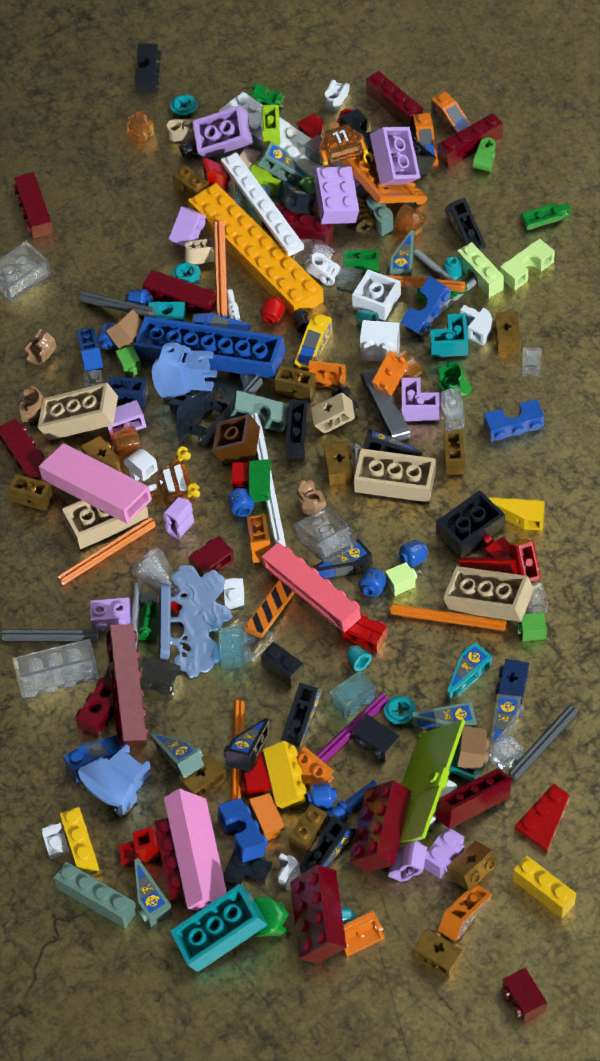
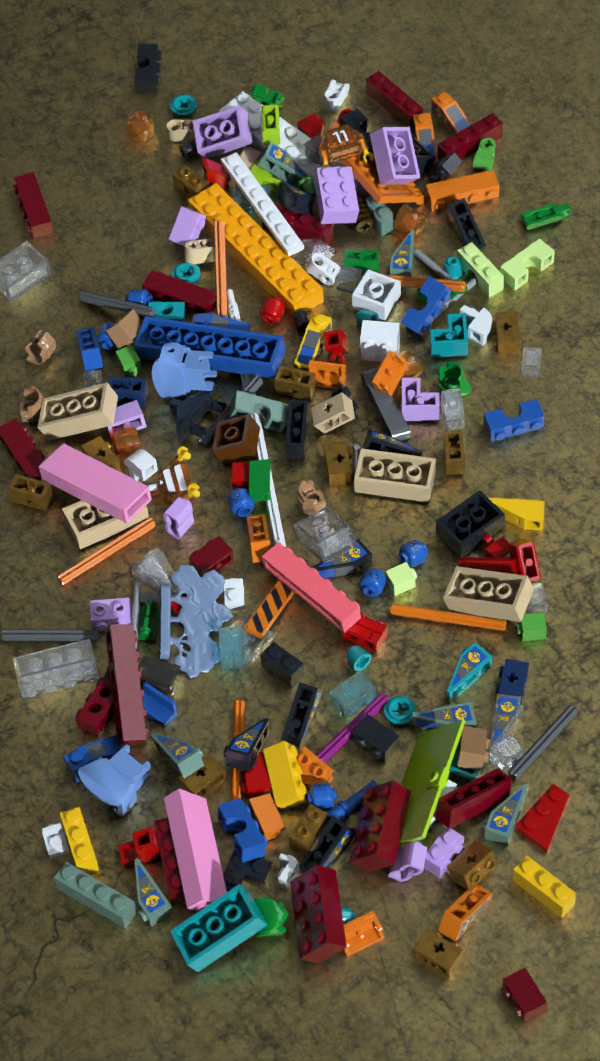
(158, 706): none -> blue panel
(336, 345): none -> red brick
(444, 168): none -> black brick
(471, 187): none -> orange brick
(504, 817): none -> slope

